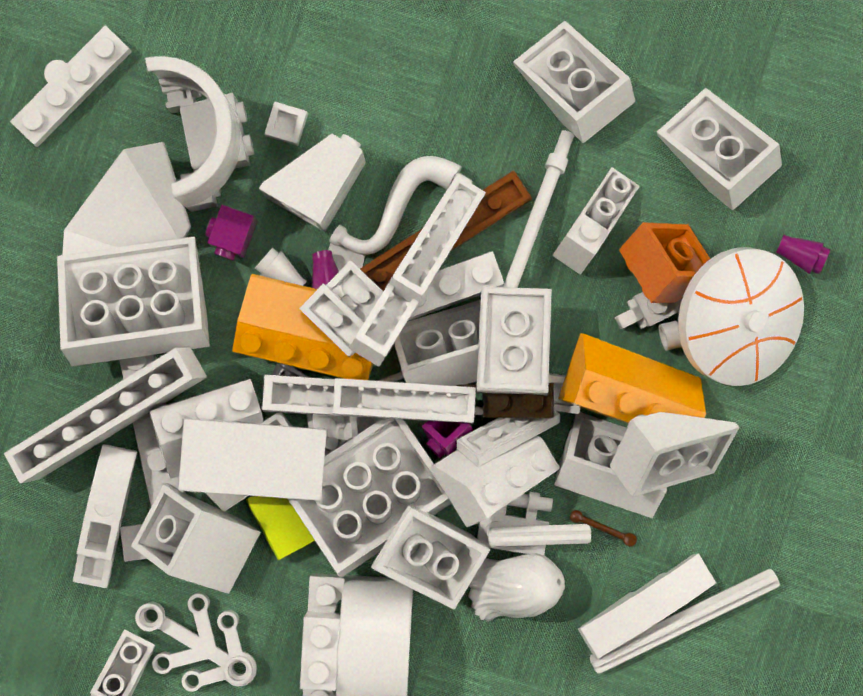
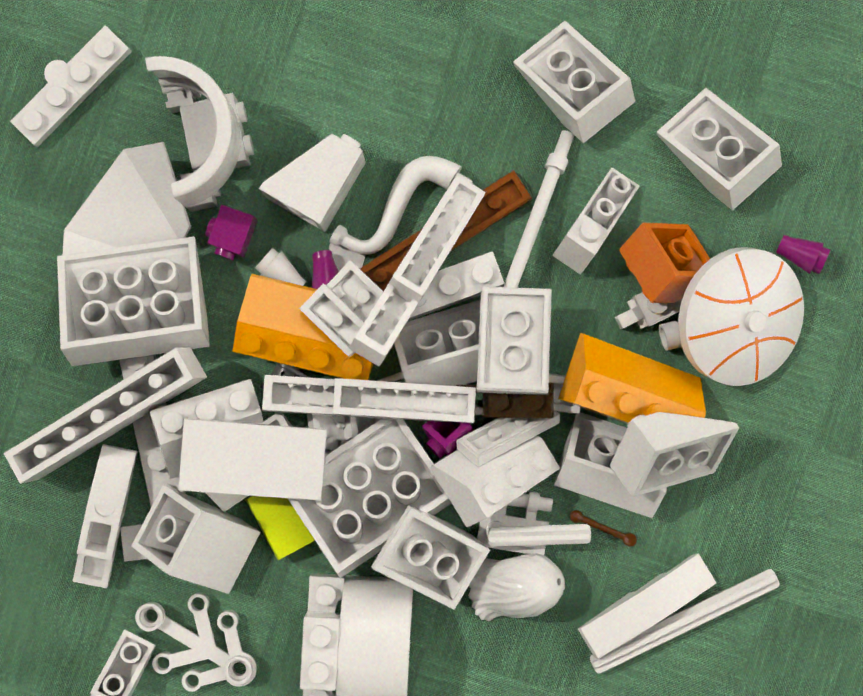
(286, 123): white plate -> none

